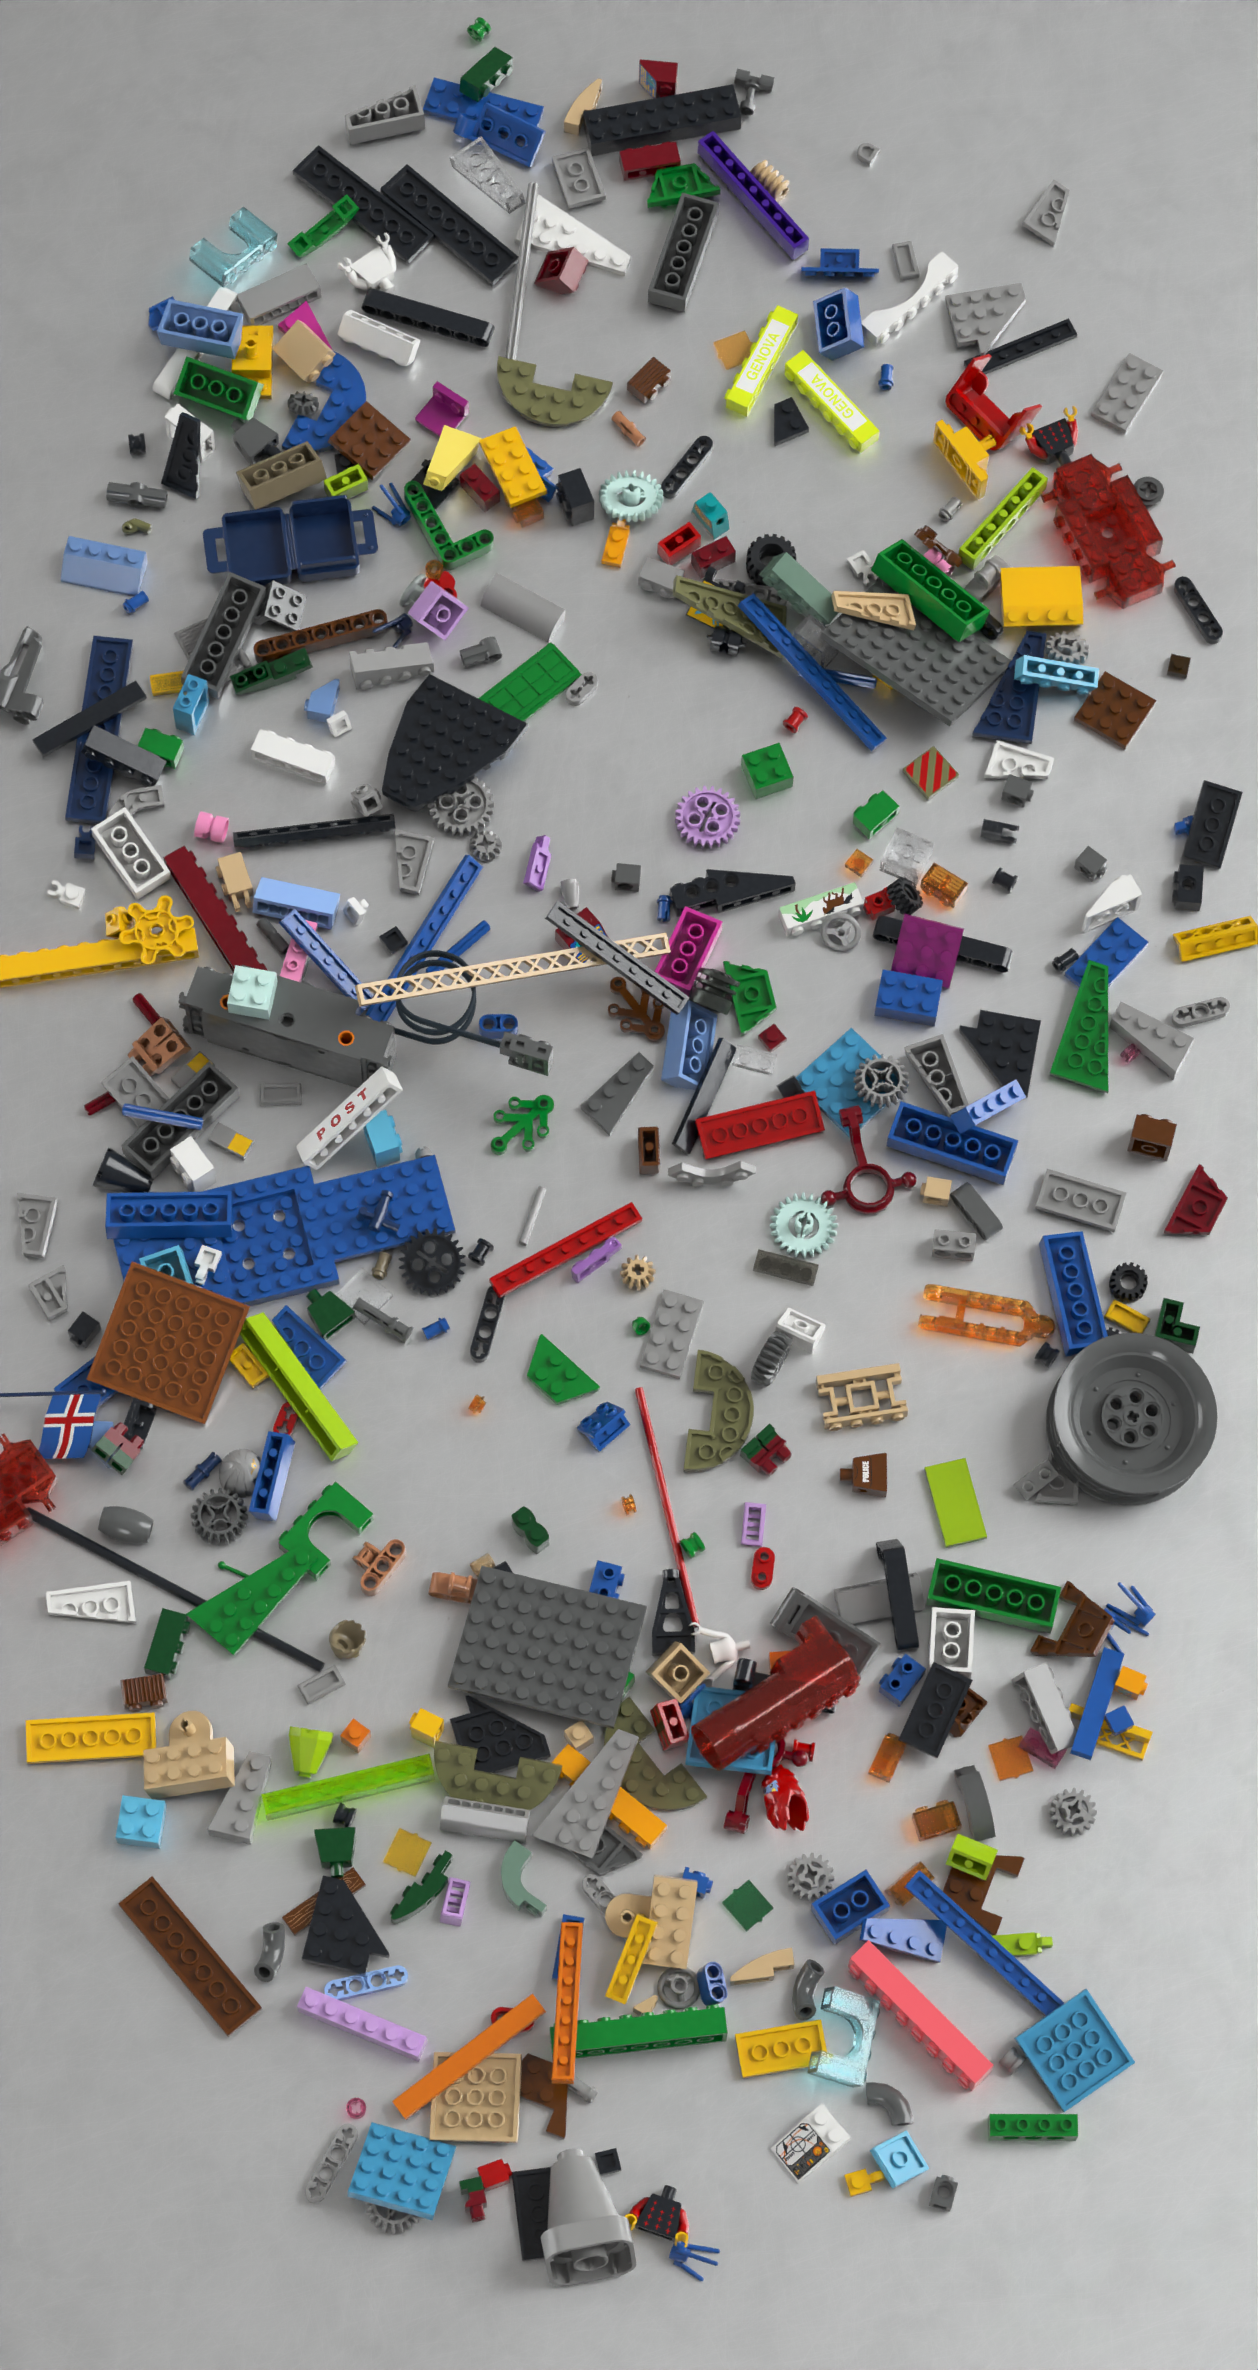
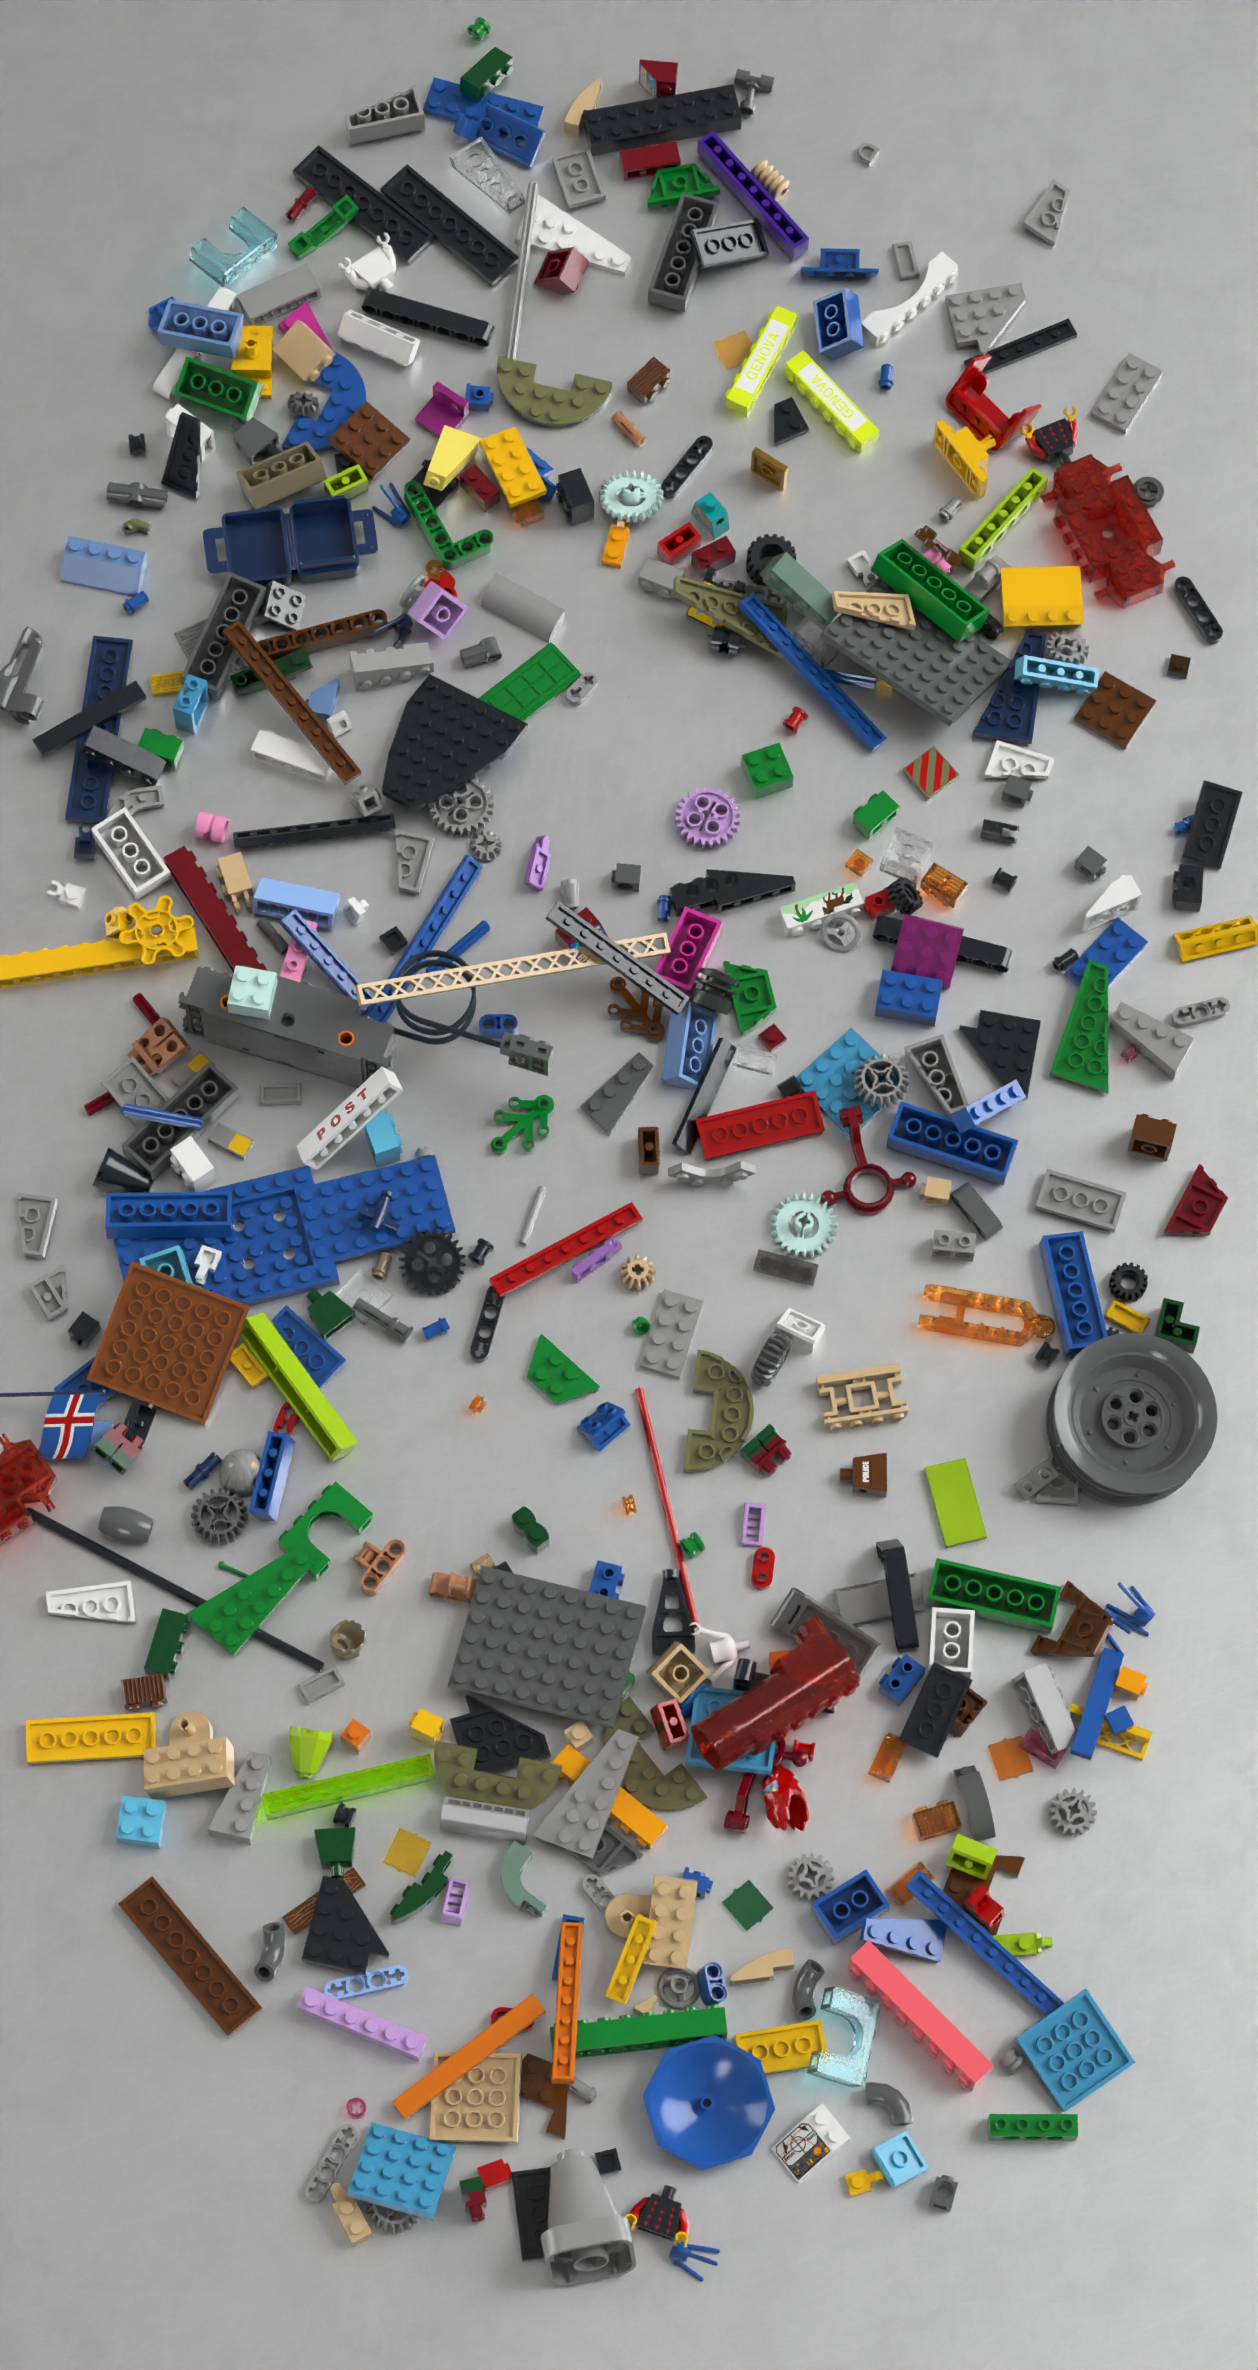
(292, 702): none -> reddish brown plate
(301, 204): none -> dark red axle
(350, 2216): none -> tan hinge
(479, 397): none -> blue brick
(708, 2102): none -> blue piece
(729, 243): none -> tile
(769, 468): none -> pearl gold plate
(984, 1907): none -> red brick

